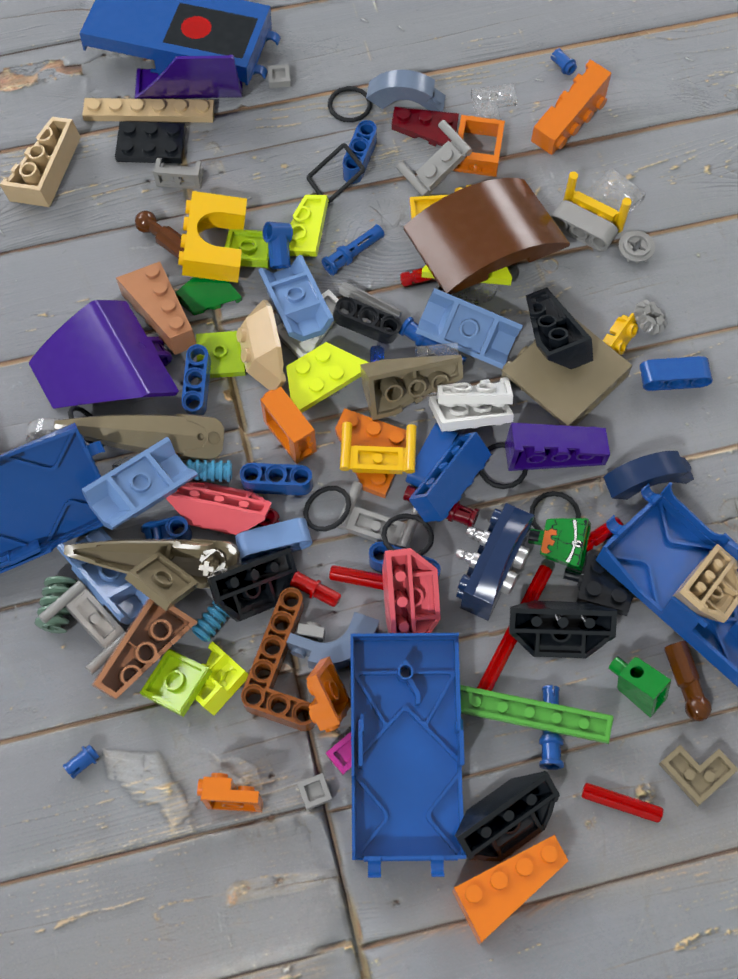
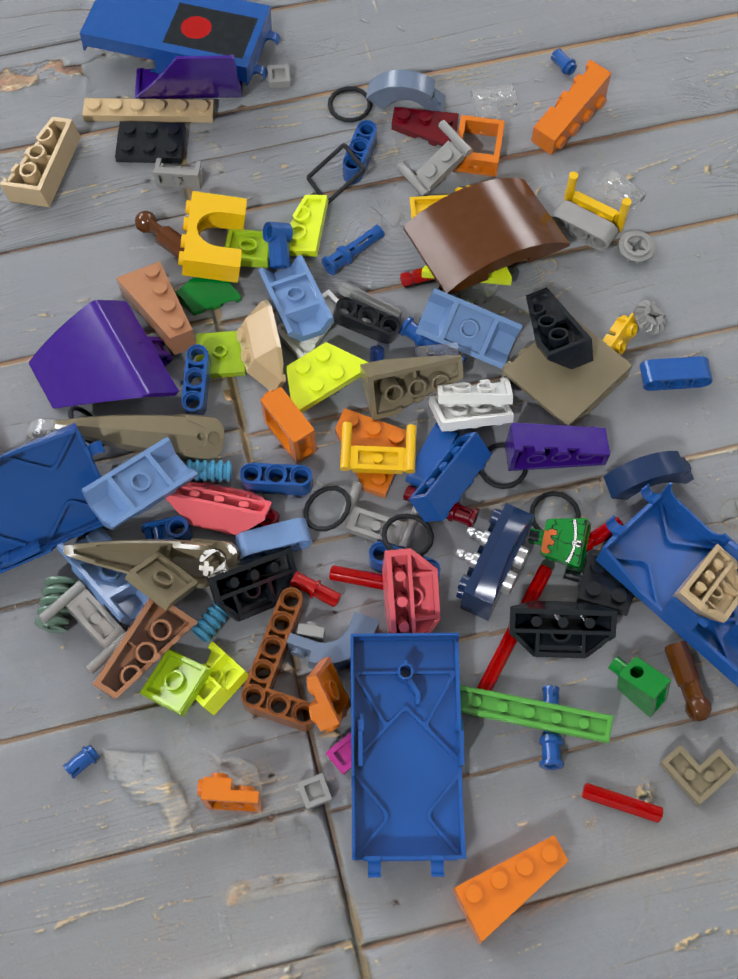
(507, 817): black wedge -> none

